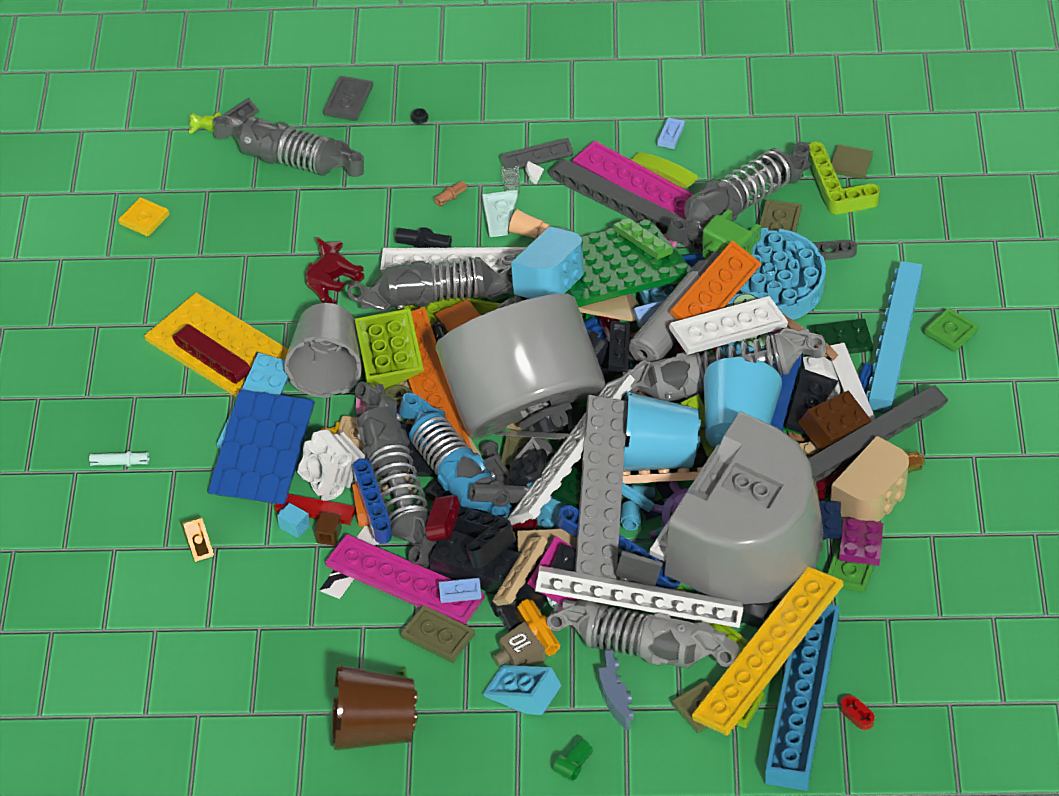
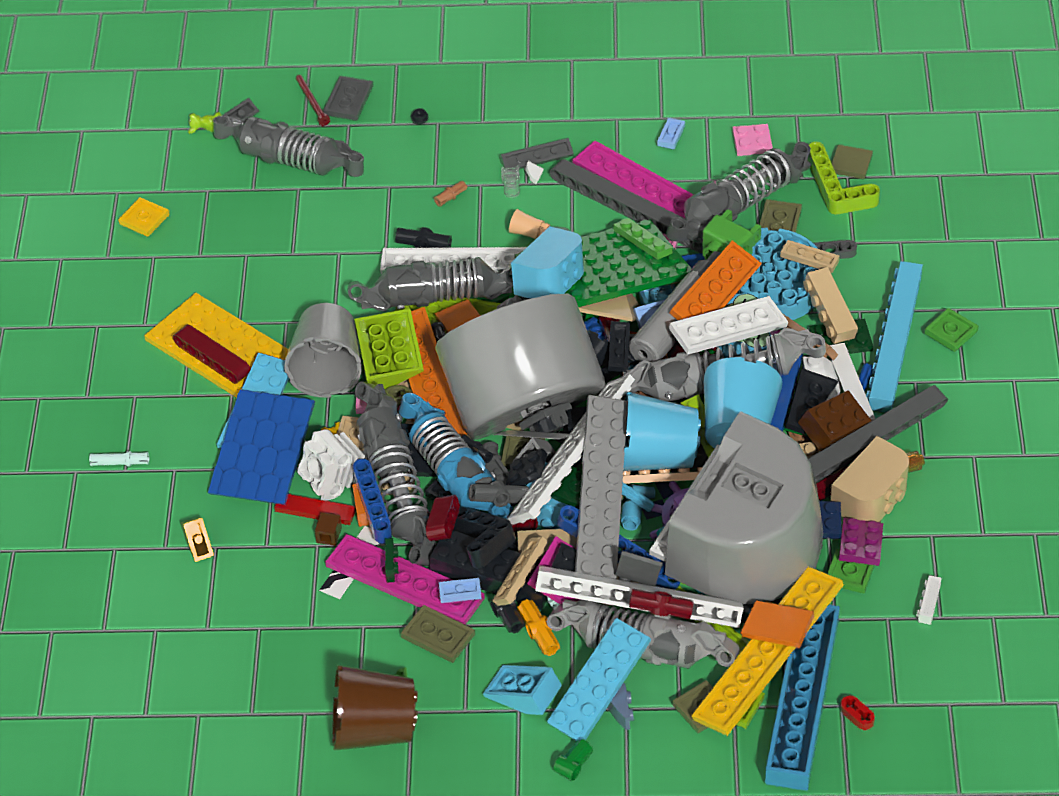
(293, 520): medium azure brick -> none
(323, 119): none -> dark red bar
(331, 265): dark red animal -> none
(391, 566): none -> dark green plate
(485, 454): none -> black pin
(499, 211): light aqua wing -> none
(520, 648): dark tan torso -> none
(599, 680): none -> medium azure plate
(661, 603): none -> dark red piece
(666, 169): lime slope -> none
(752, 139): none -> bright pink plate
(777, 624): none -> orange tile
(809, 256): none -> tan plate
(830, 305): none -> tan brick
(929, 600): none -> white piece

